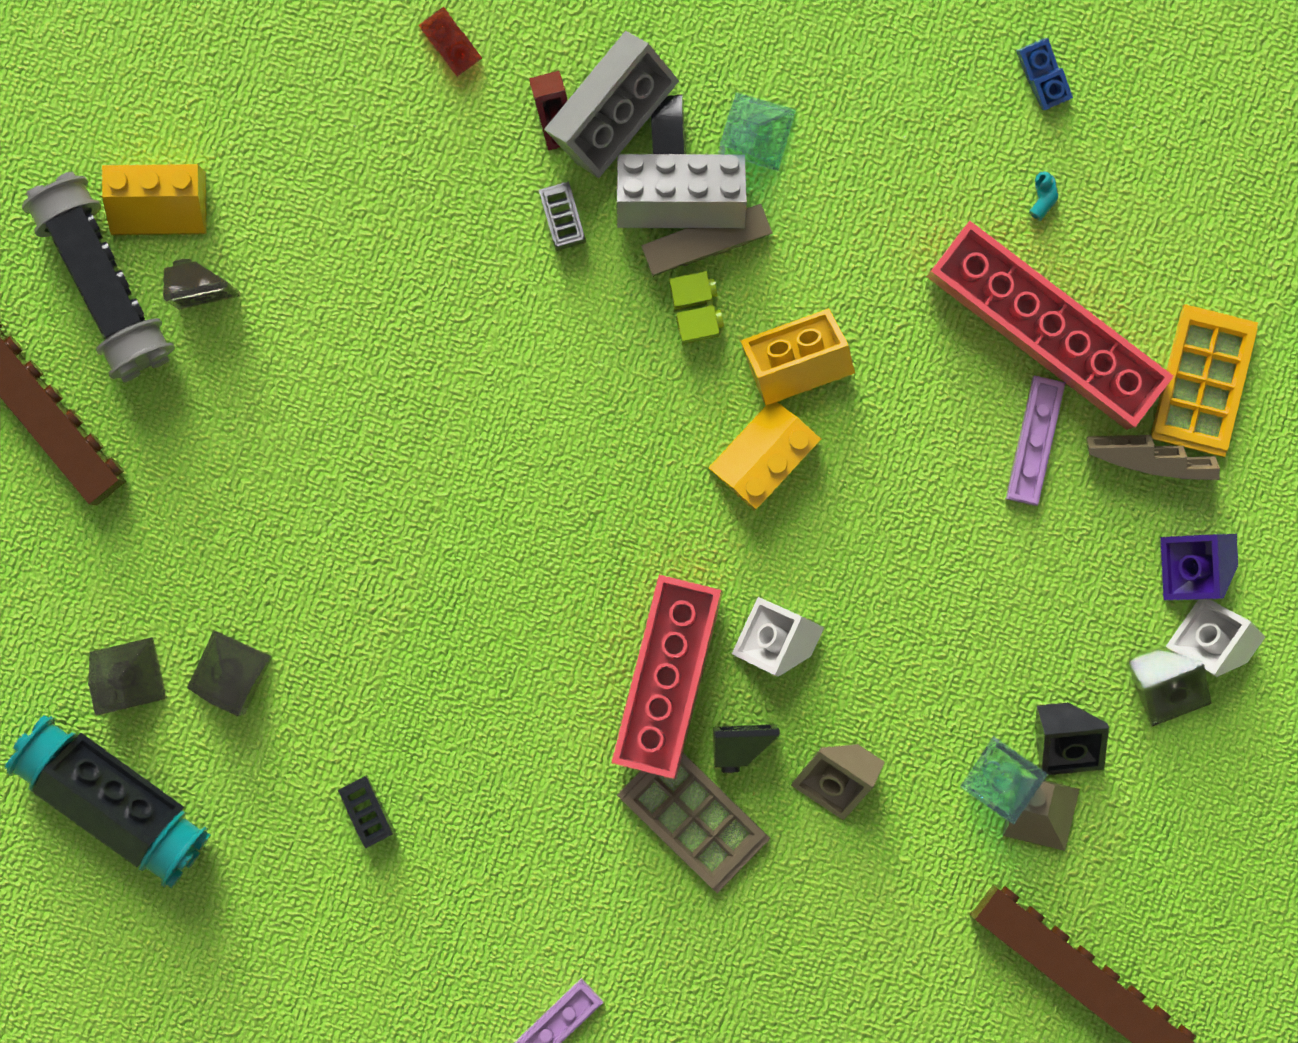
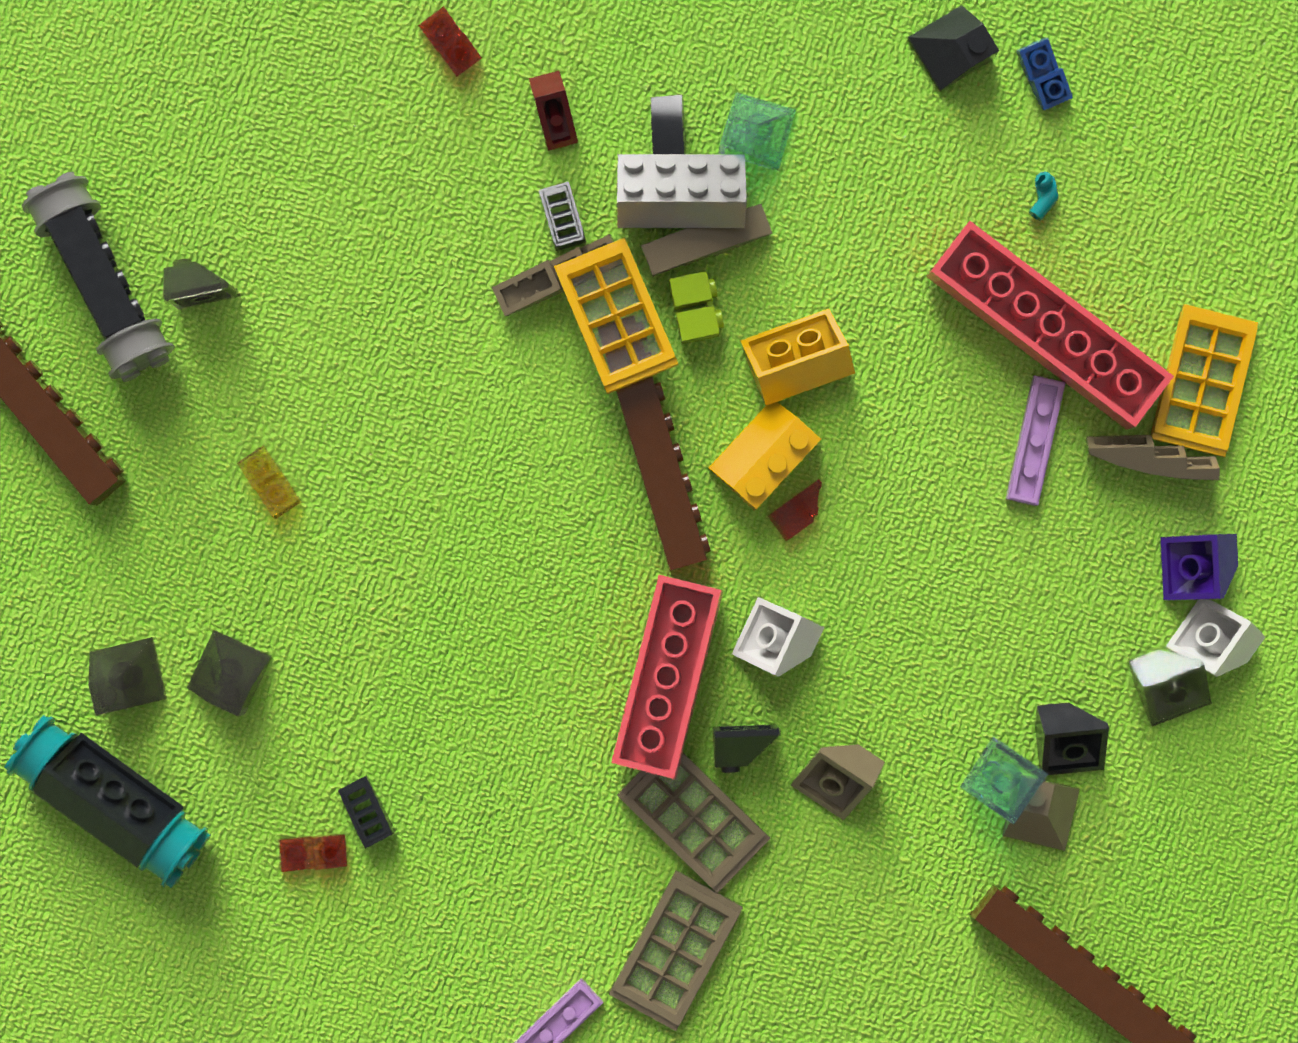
(154, 199): yellow slope -> none
(269, 482): none -> clear yellow slope
(312, 852): none -> clear red slope
(539, 281): none -> dark tan slope
(612, 104): light grey brick -> none
(616, 315): none -> yellow piece
(661, 473): none -> reddish brown brick
(675, 950): none -> dark tan piece
(797, 512): none -> clear red slope
(953, 47): none -> black slope

